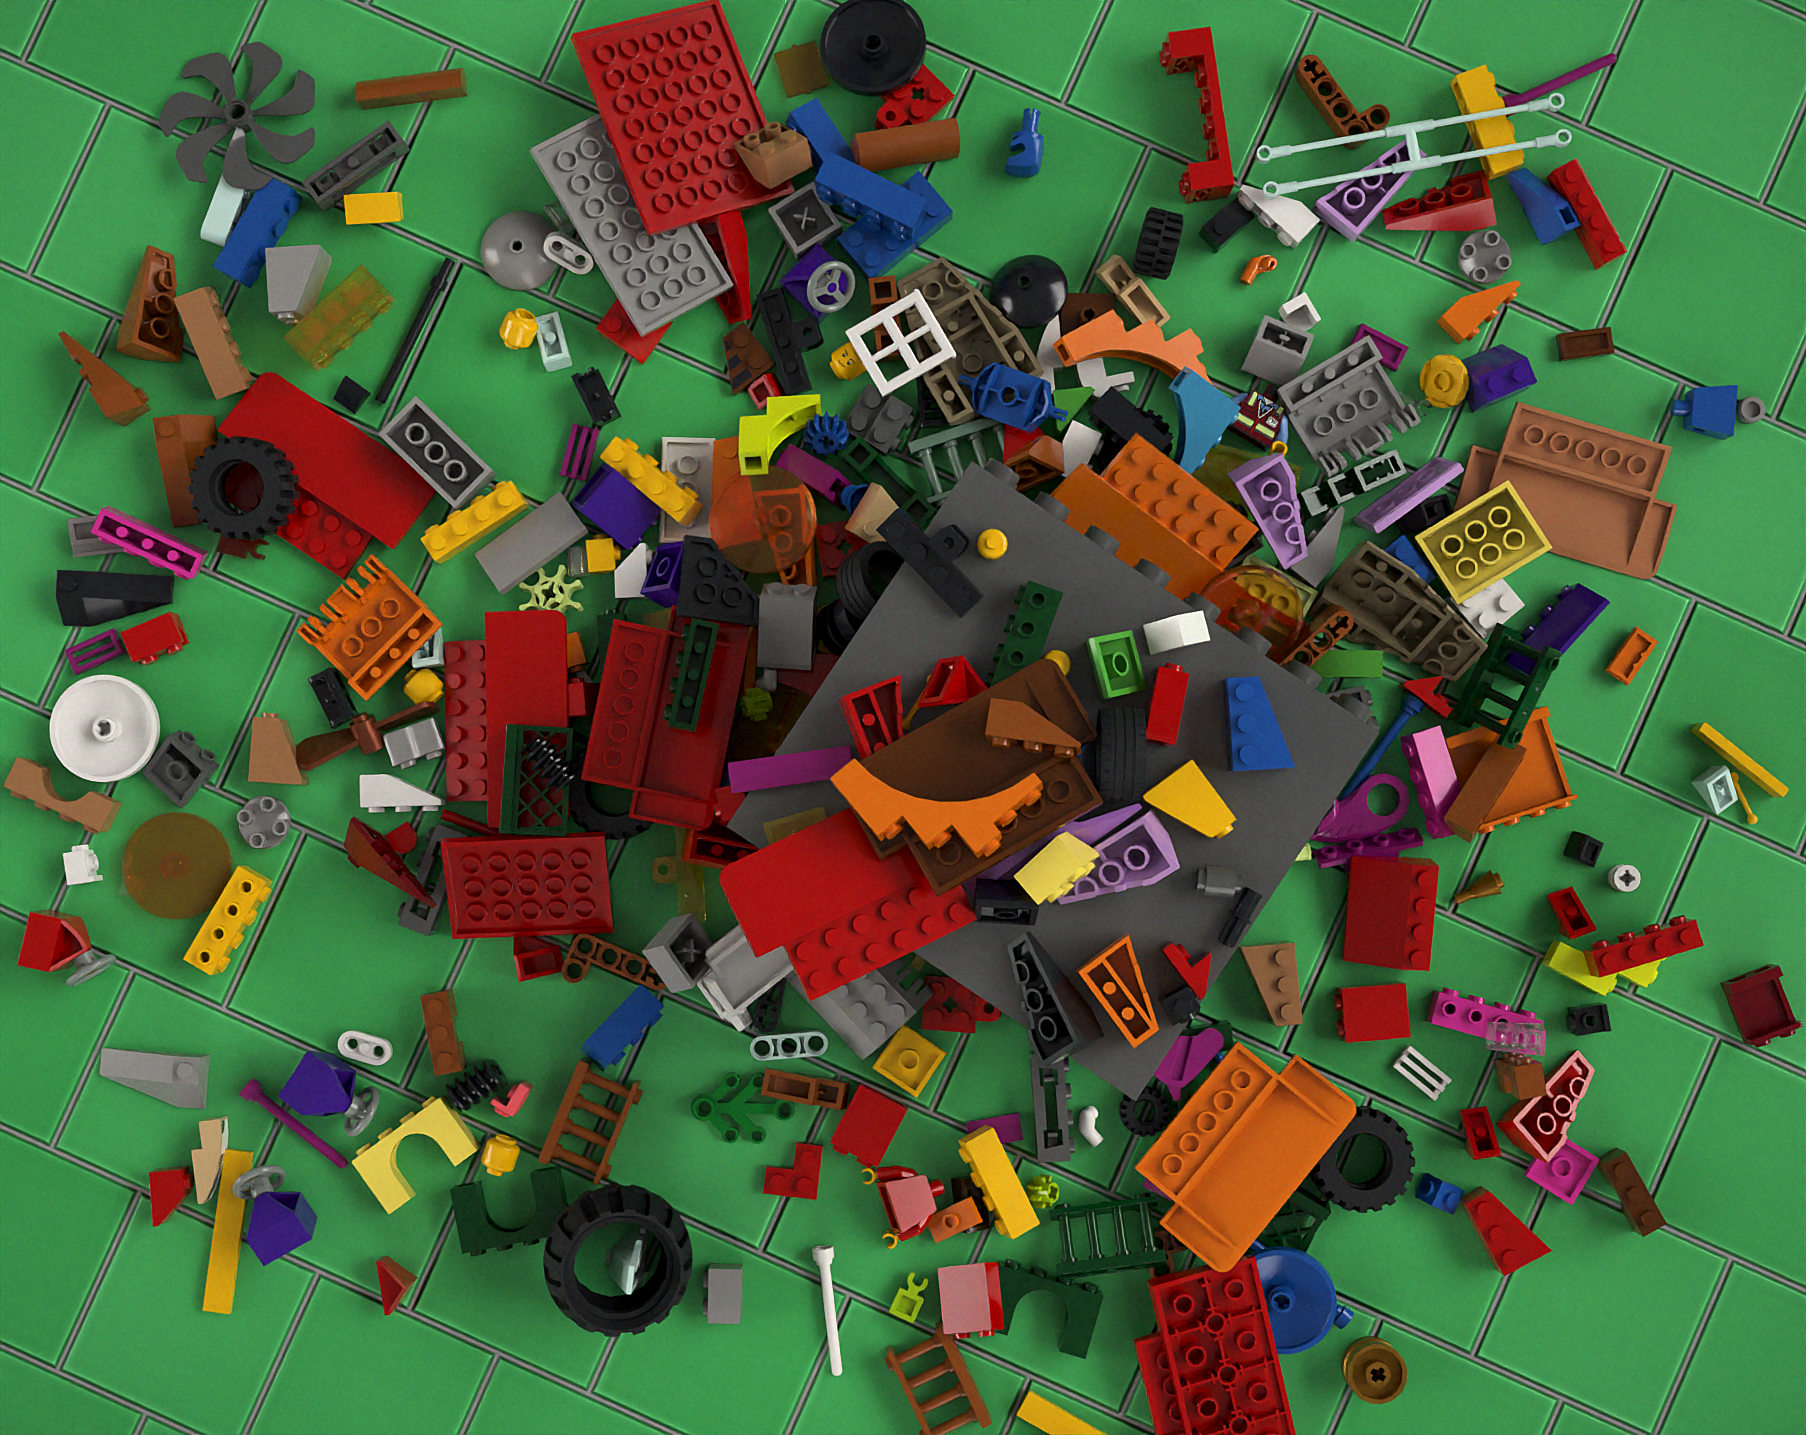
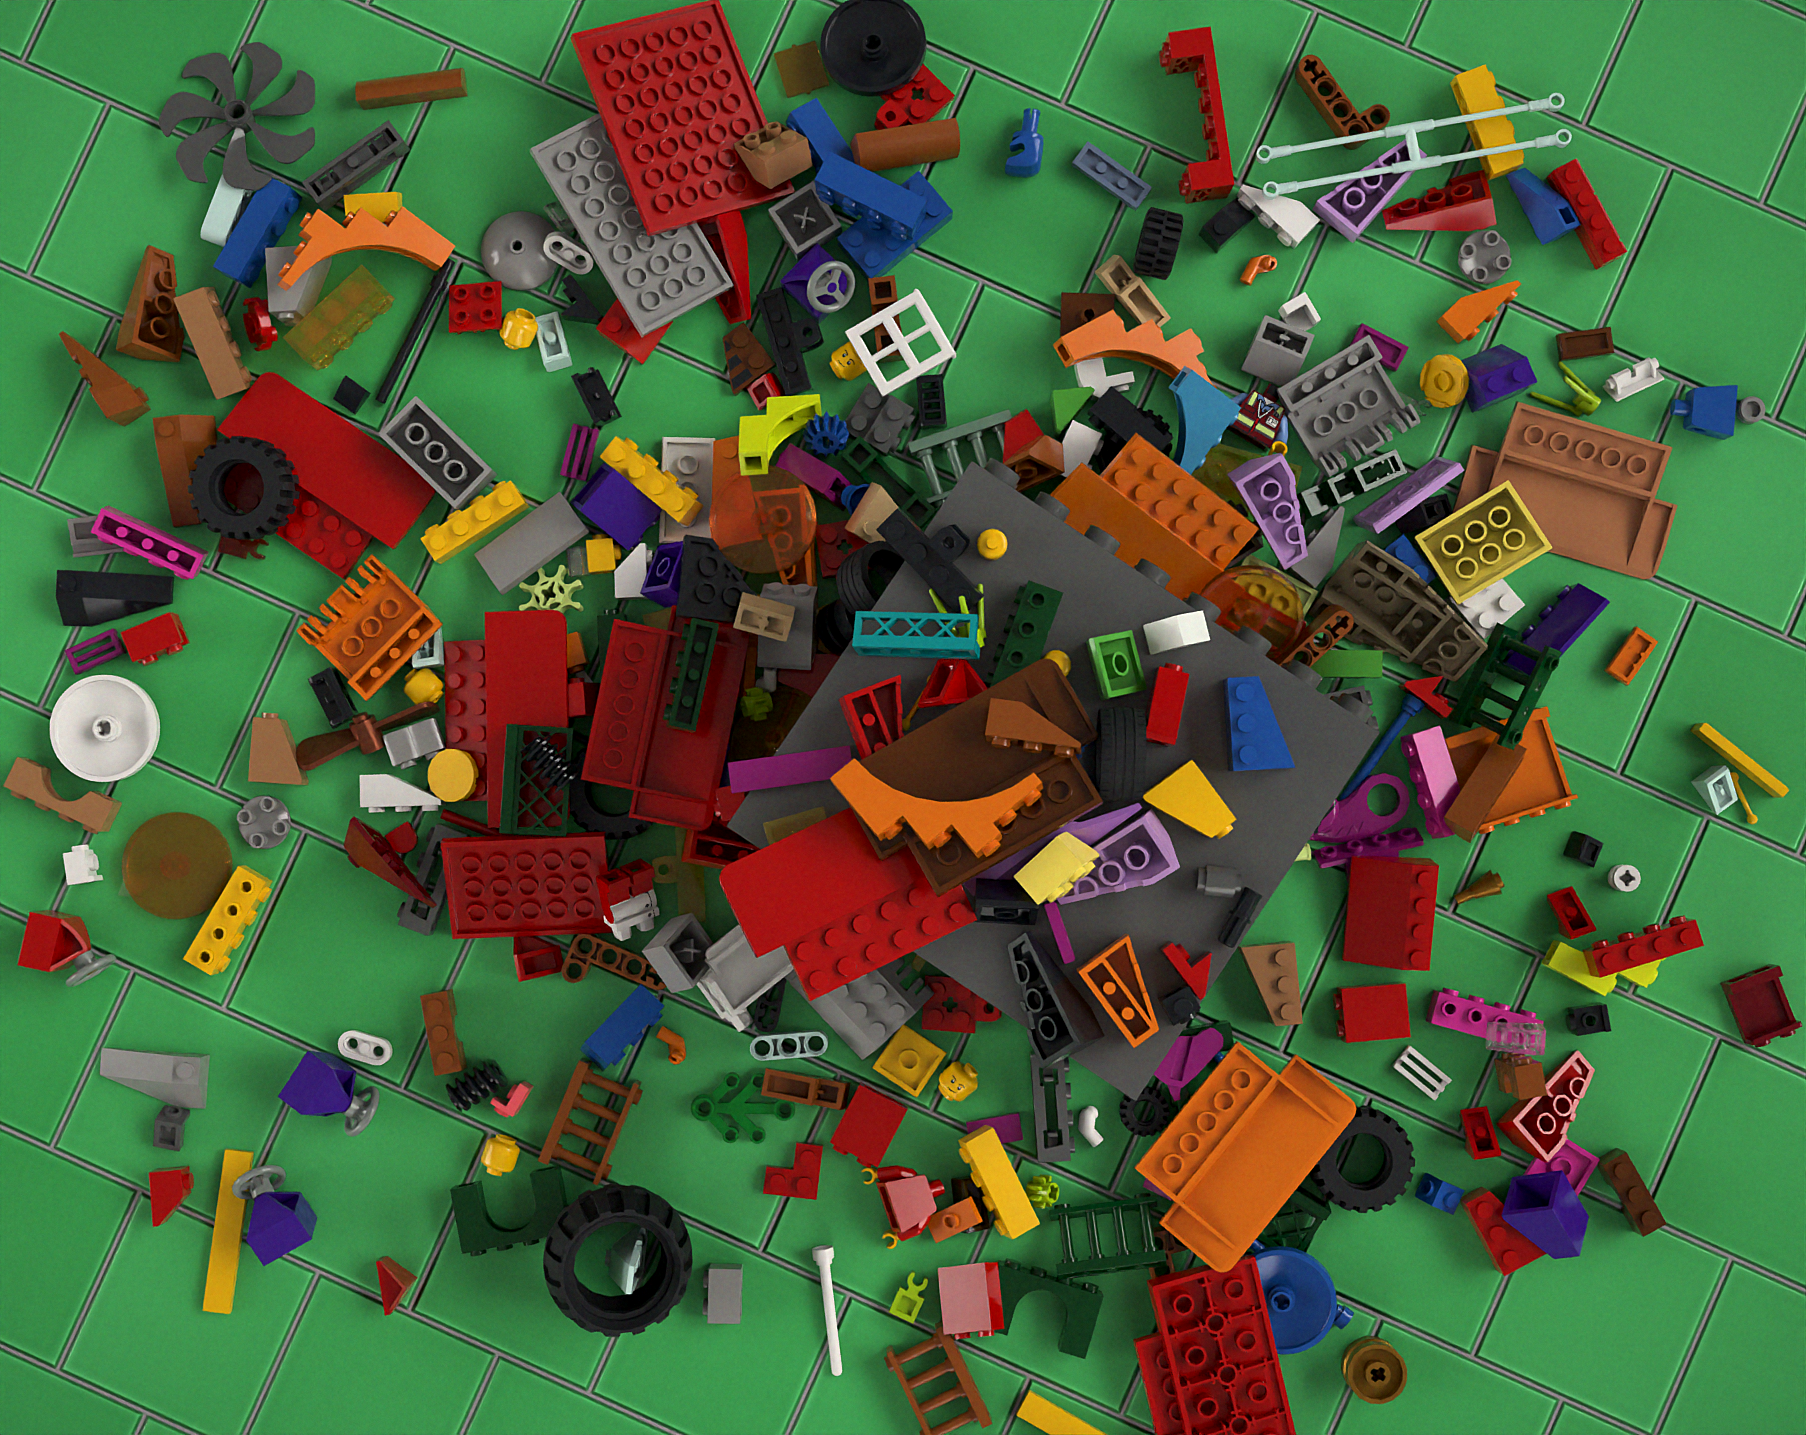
(170, 1127): none -> dark grey bracket
(181, 767): dark grey plate -> none
(210, 1156): tan slope -> none
(254, 1092): magenta piece -> none
(258, 324): none -> red plate
(378, 1162): light yellow arch -> none
(402, 235): none -> orange arch
(452, 775): none -> yellow tile
(475, 307): none -> red hinge
(583, 309): none -> black slope
(628, 898): none -> hips
(675, 1044): none -> orange arm
(764, 617): none -> tan hinge
(916, 646): none -> teal fence
(958, 1081): none -> yellow head
(964, 630): none -> lime plant
(973, 329): dark tan wedge -> none
(1026, 411): blue plate -> none
(1038, 300): black dish -> none
(1047, 354): white slope -> none
(1059, 932): none -> magenta tile
(1111, 176): none -> sand blue plate
(1515, 100): magenta piece -> none
(1547, 1213): none -> dark purple slope
(1584, 400): none -> lime plant
(1627, 383): none -> white hinge

